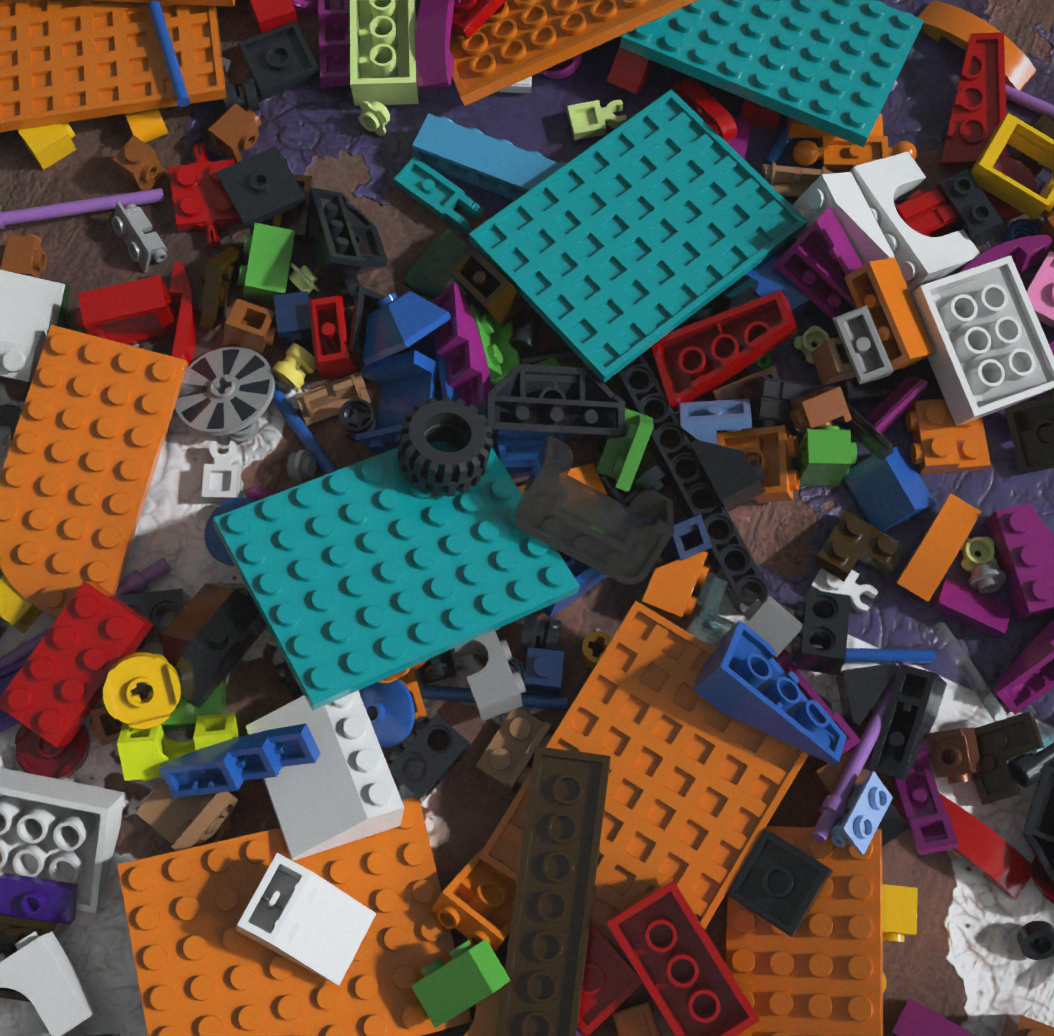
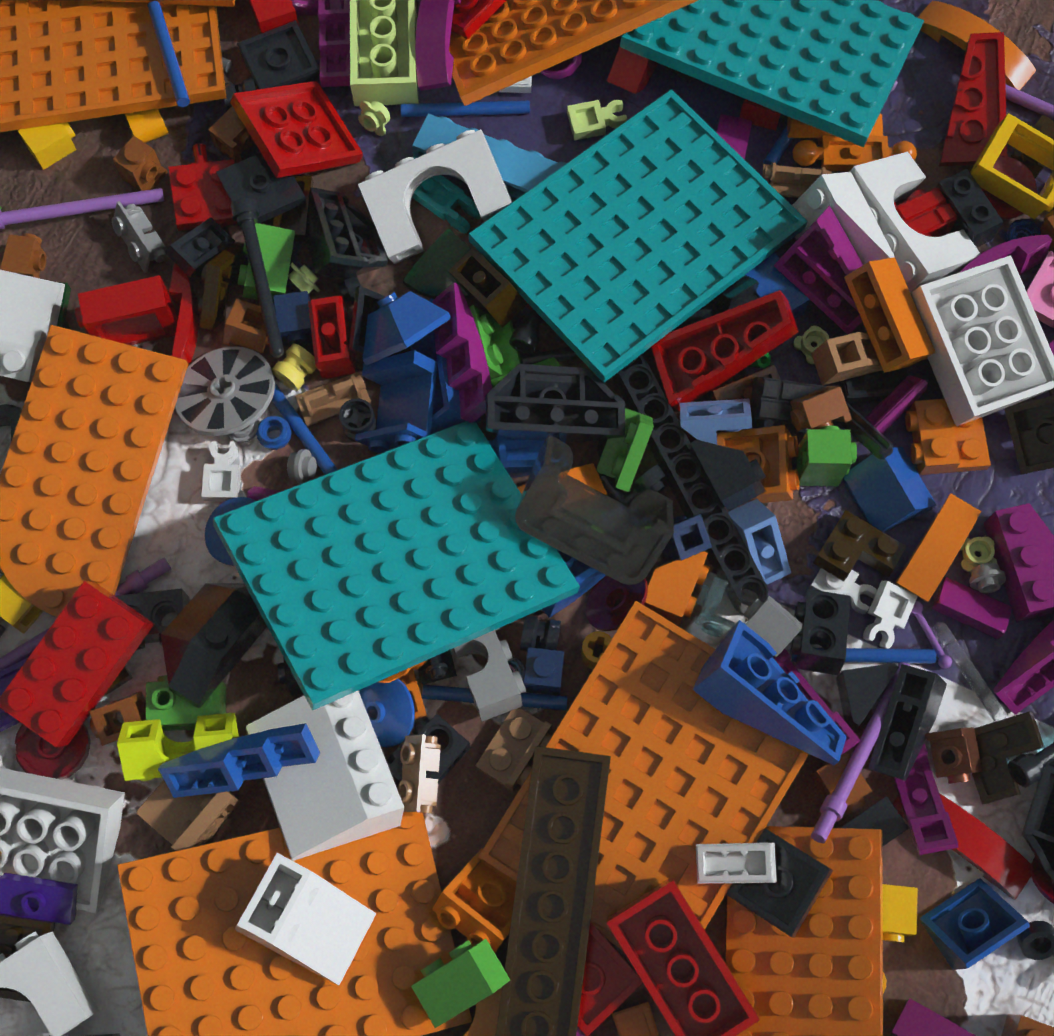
(129, 707): yellow plate -> none
(199, 247): none -> black slope
(245, 213): none -> black piece
(273, 423): none -> blue plate
(296, 128): none -> red plate
(390, 192): none -> white arch
(419, 755): none -> medium nougat hinge
(449, 423): black tyre -> none
(459, 109): none -> blue bar
(611, 602): none -> dark red dish
(707, 108): red beam -> none
(736, 863): none -> white plate
(762, 538): none -> medium blue slope
(863, 345): light grey slope -> none
(864, 814): light blue hinge -> none
(892, 609): none -> white plate
(944, 660): none -> medium lavender hinge
(972, 924): none -> blue slope

